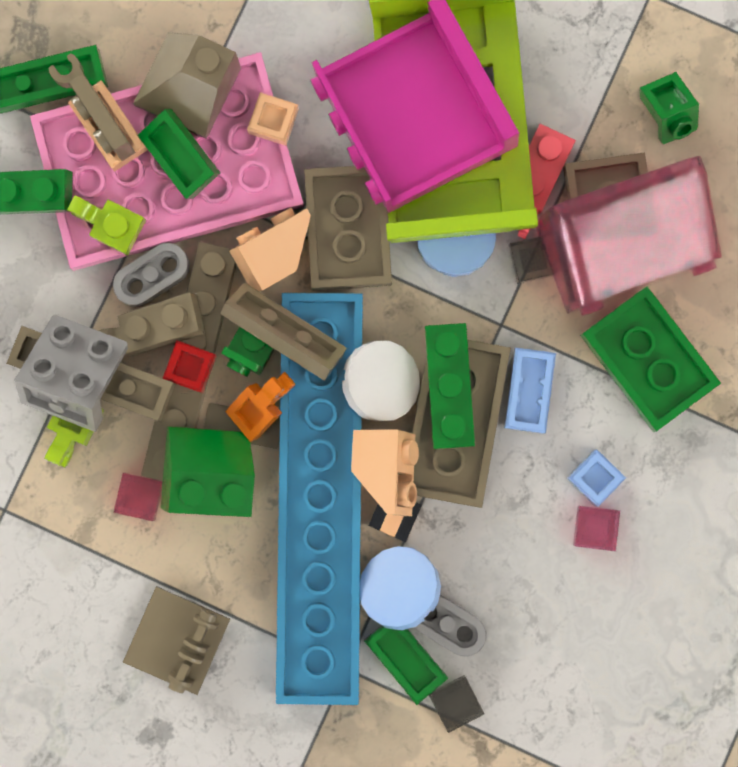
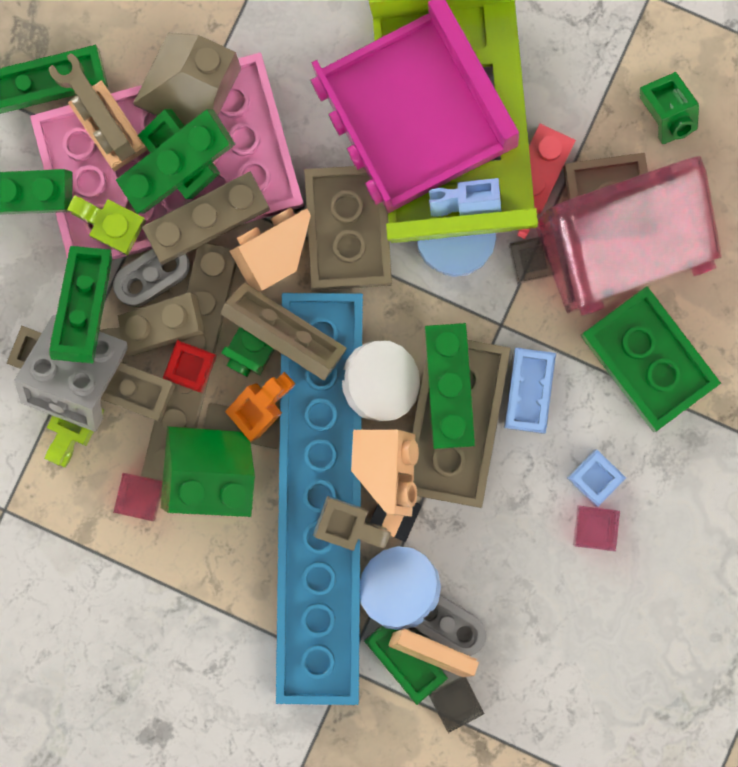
(81, 305): none -> green plate
(175, 161): none -> green plate
(176, 641): dark tan hinge -> none
(206, 218): none -> dark tan plate
(273, 119): light nougat tile -> none
(345, 524): none -> dark tan plate
(433, 653): none -> light nougat tile
(468, 199): none -> light blue plate

